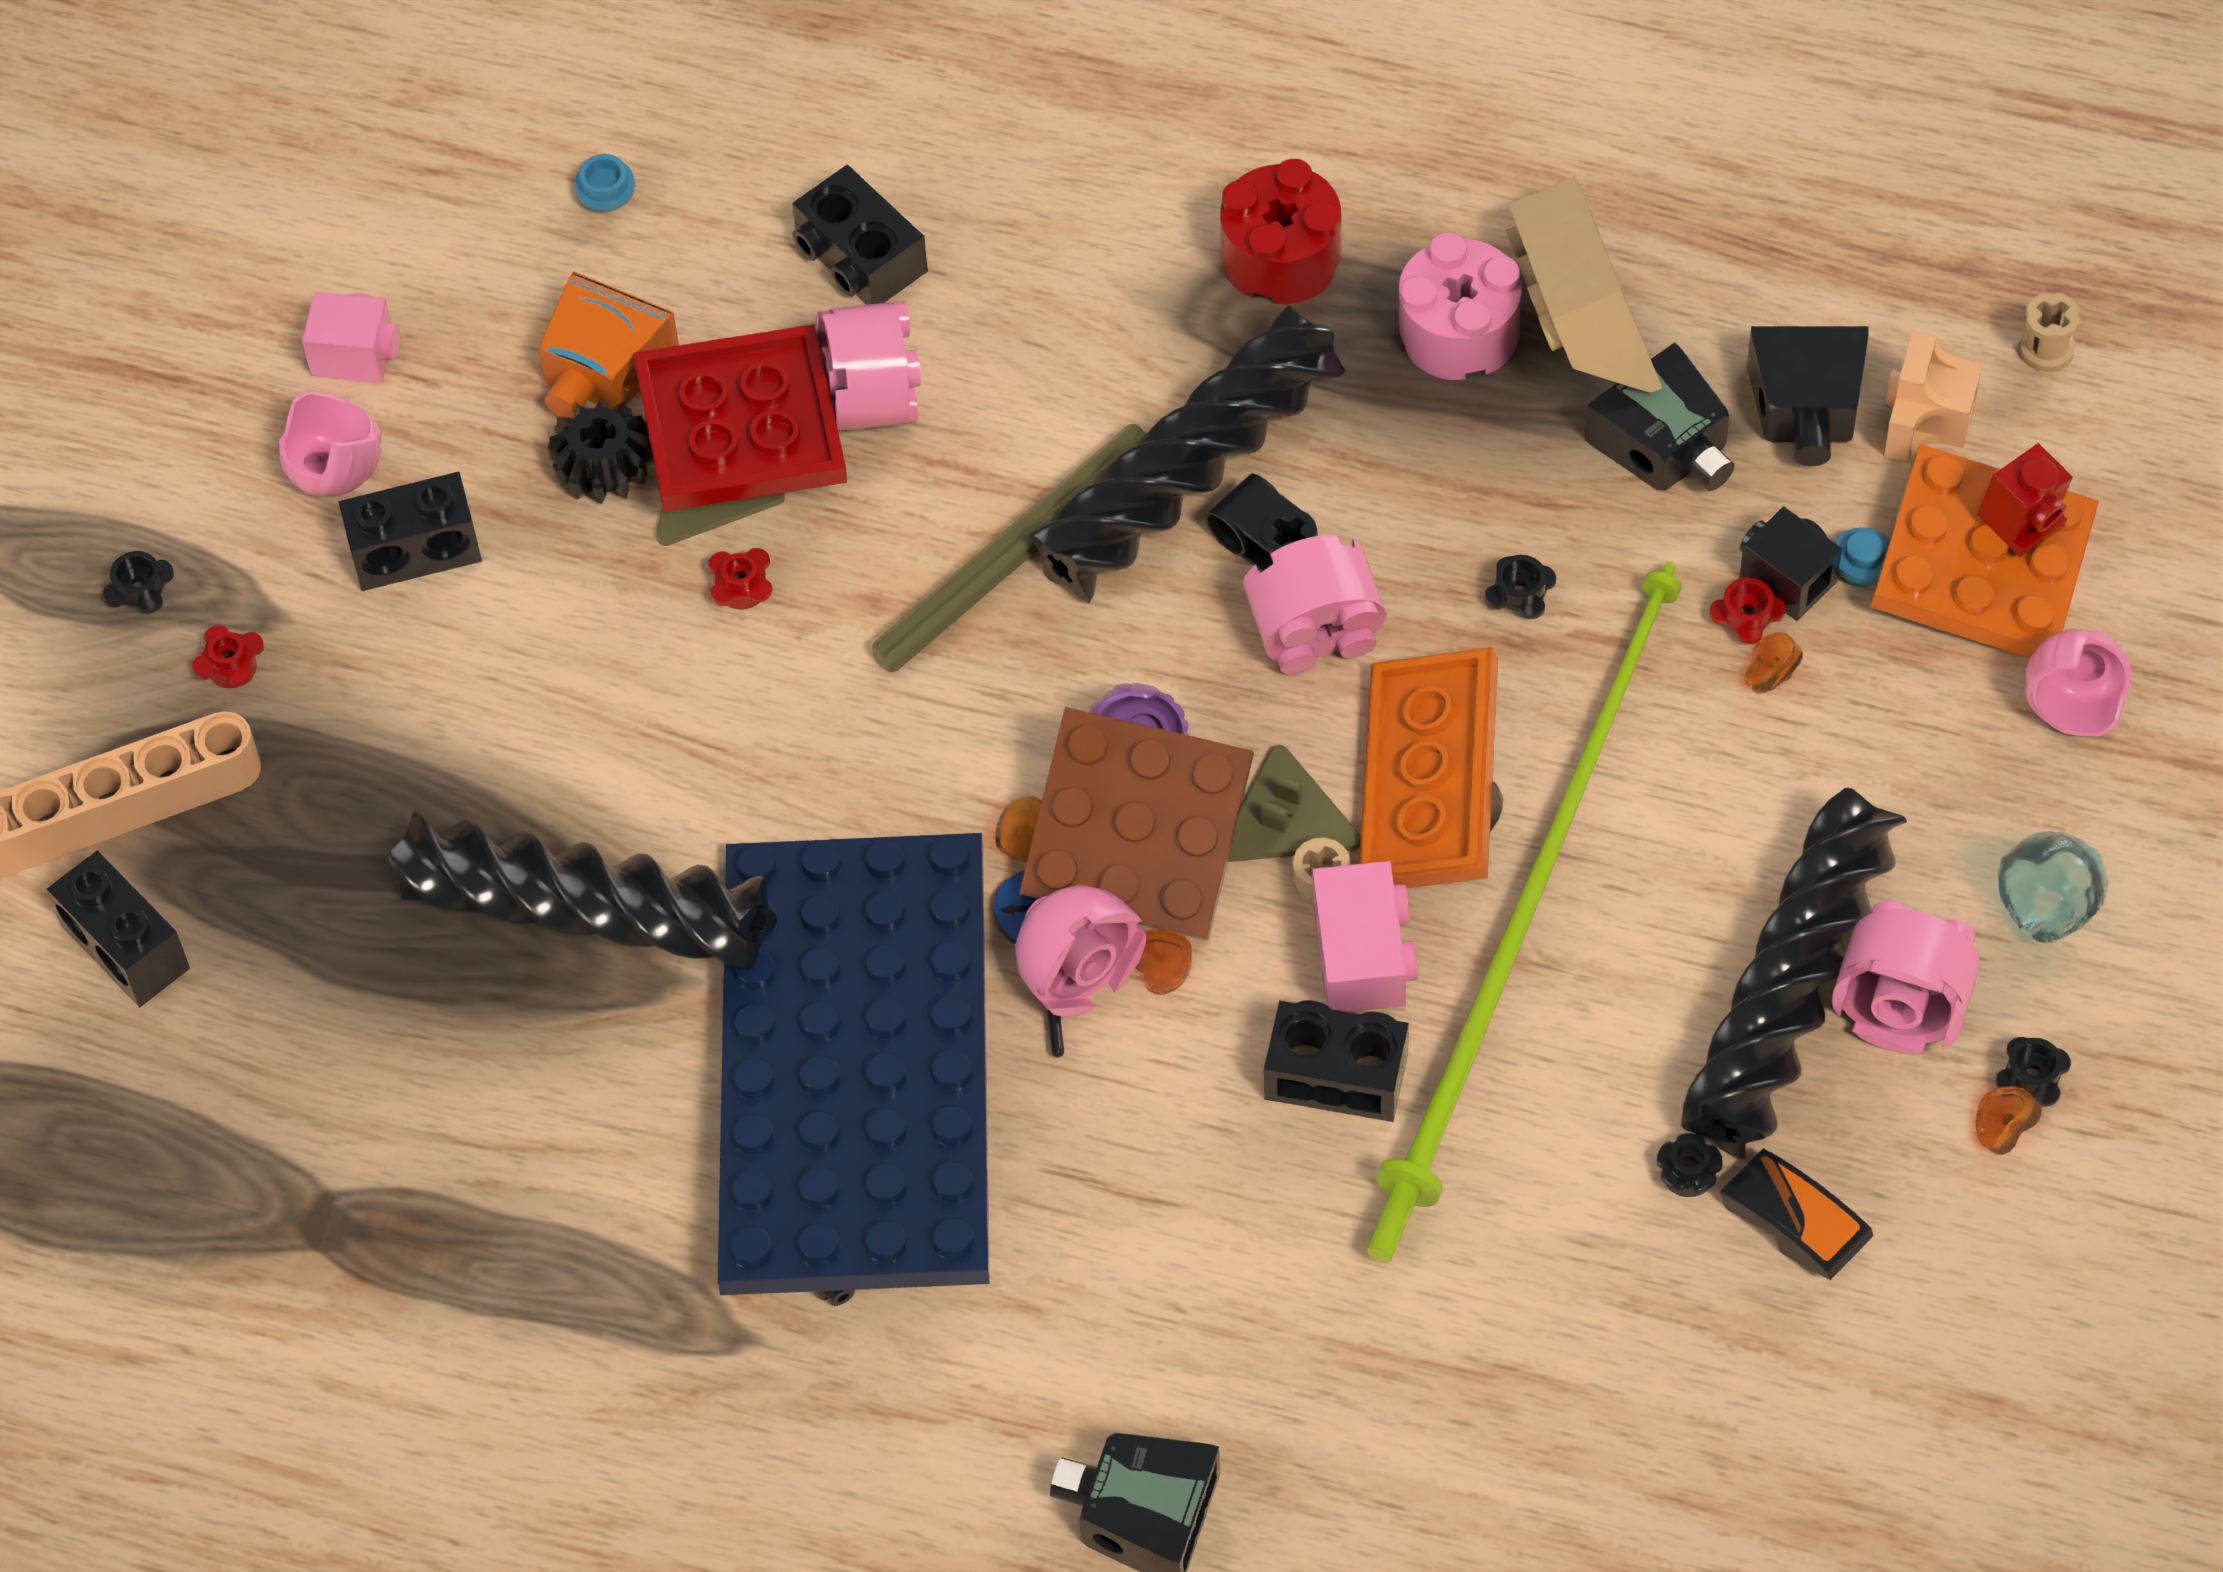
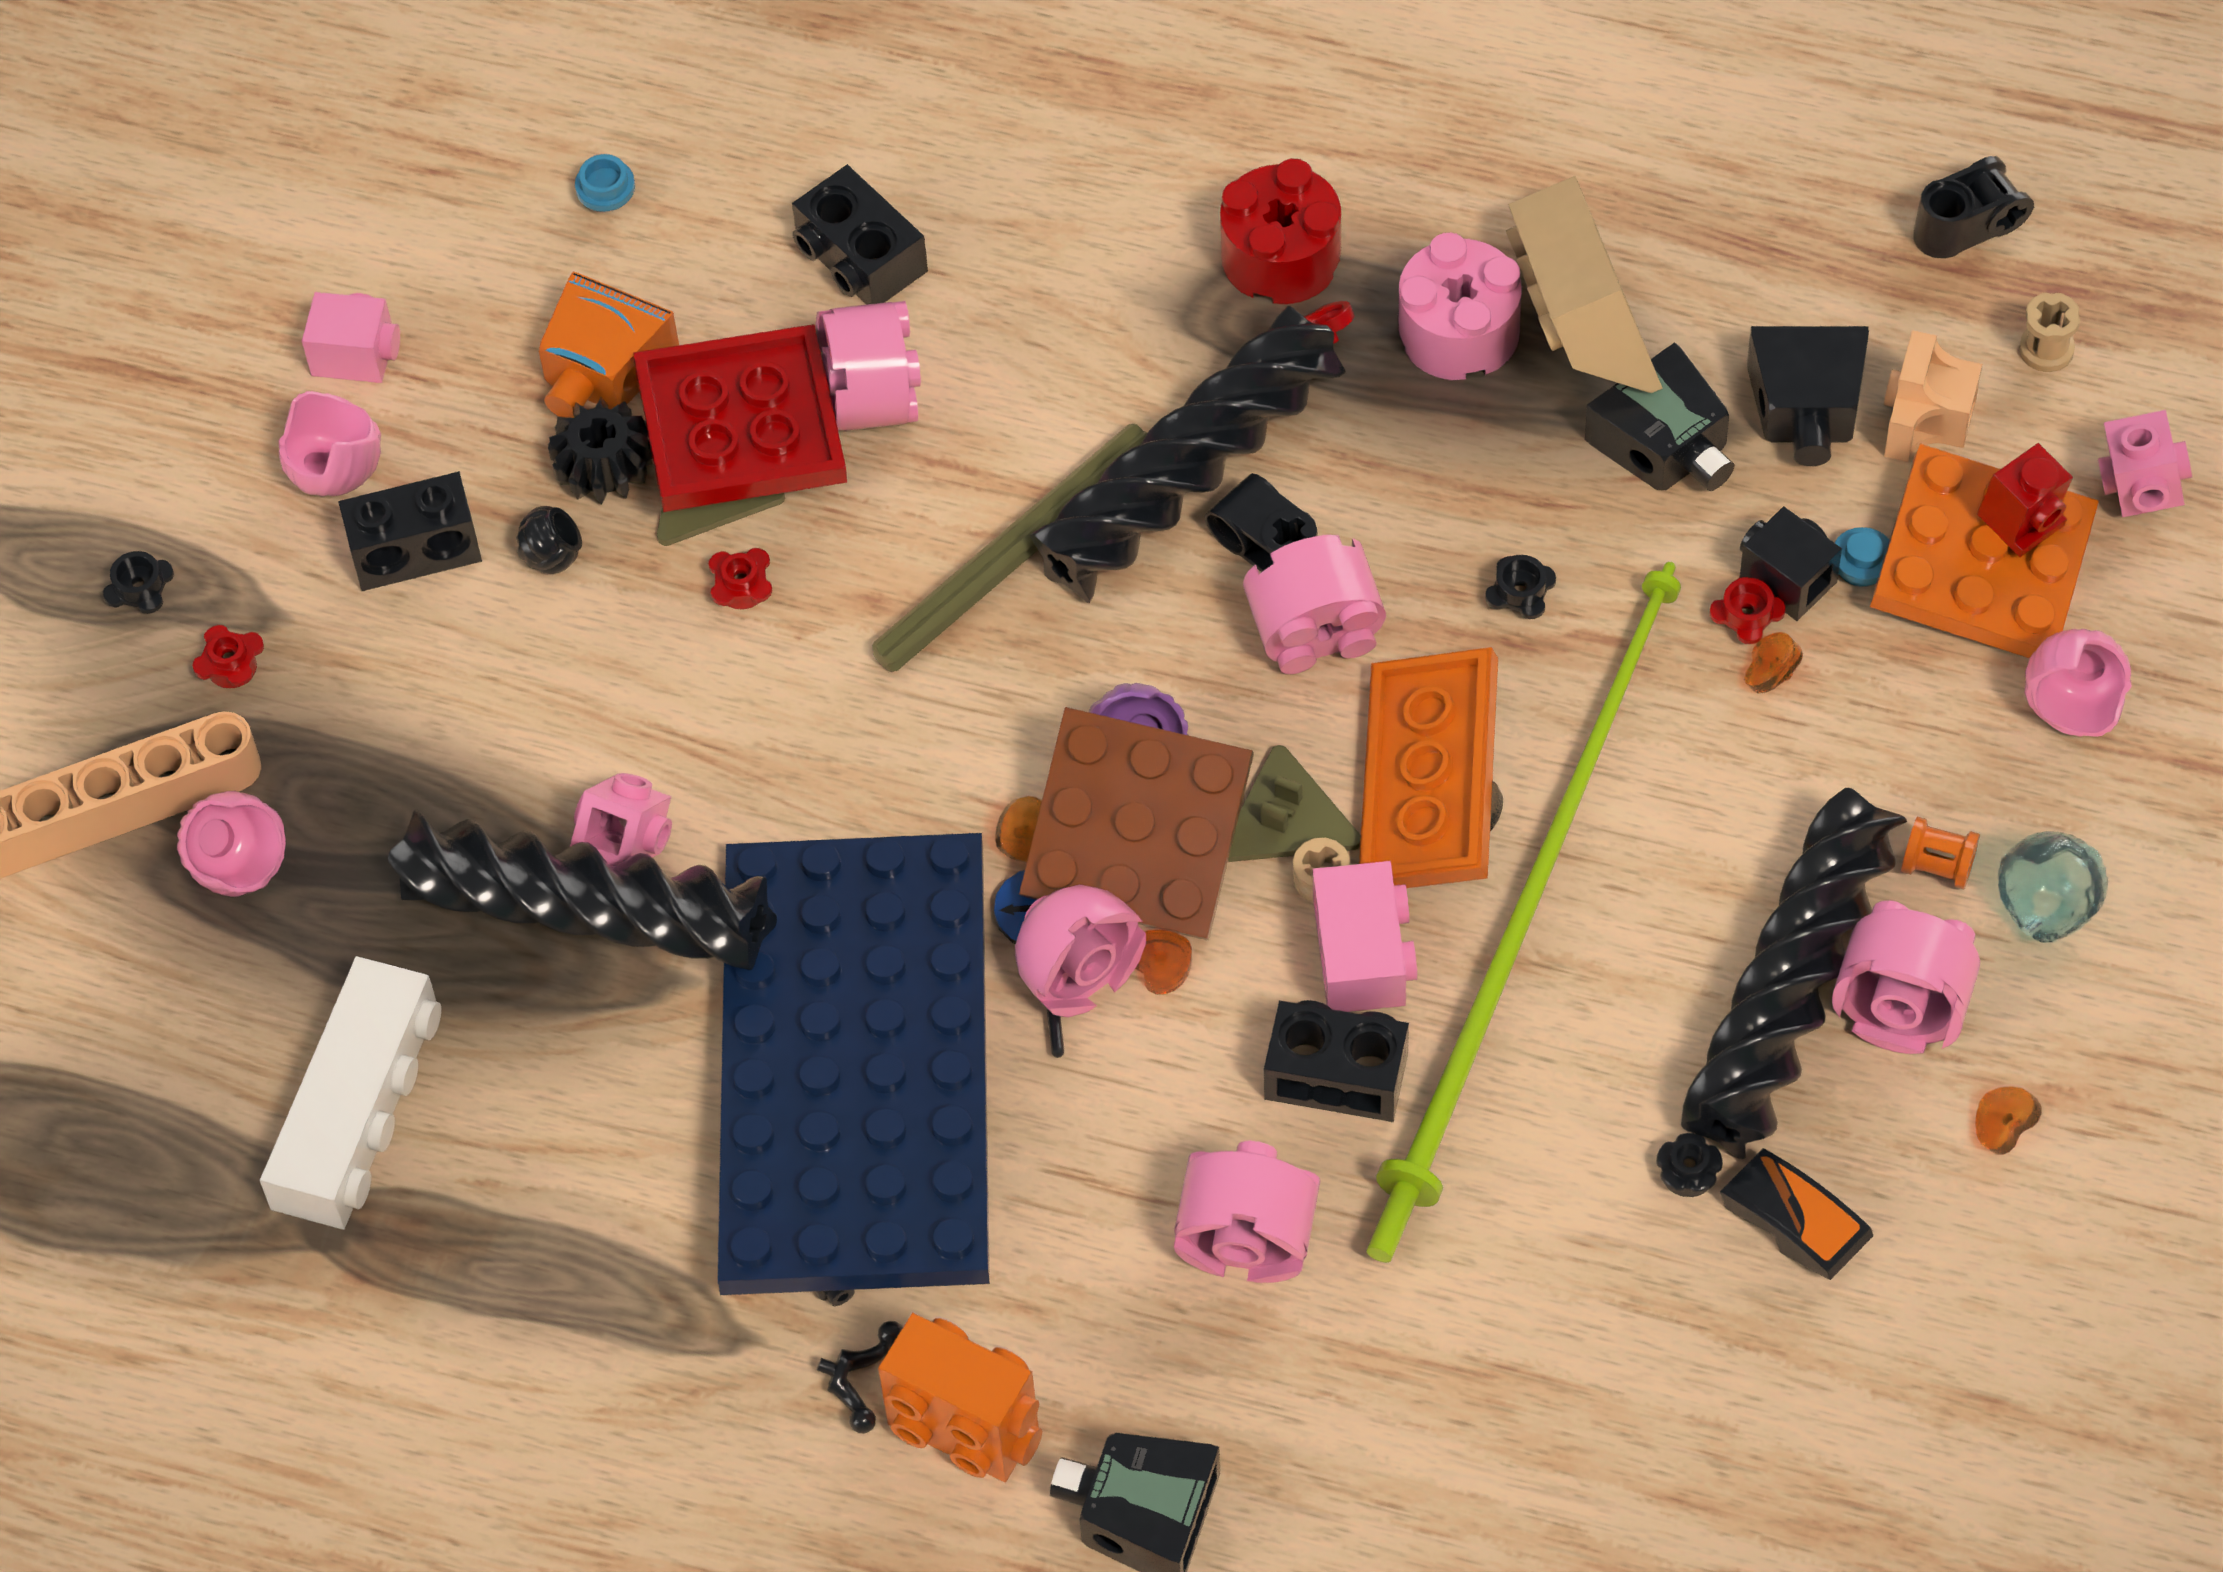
(118, 928): black brick -> none
(231, 843): none -> bright pink hair
(351, 1093): none -> white brick
(548, 540): none -> black piece
(623, 818): none -> bright pink brick
(862, 1418): none -> black piece
(960, 1398): none -> orange brick
(1246, 1213): none -> bright pink brick
(1334, 315): none -> red piece
(1920, 859): none -> orange bush
(1969, 209): none -> black piece
(2036, 1054): black plate -> none
(2144, 464): none -> bright pink brick

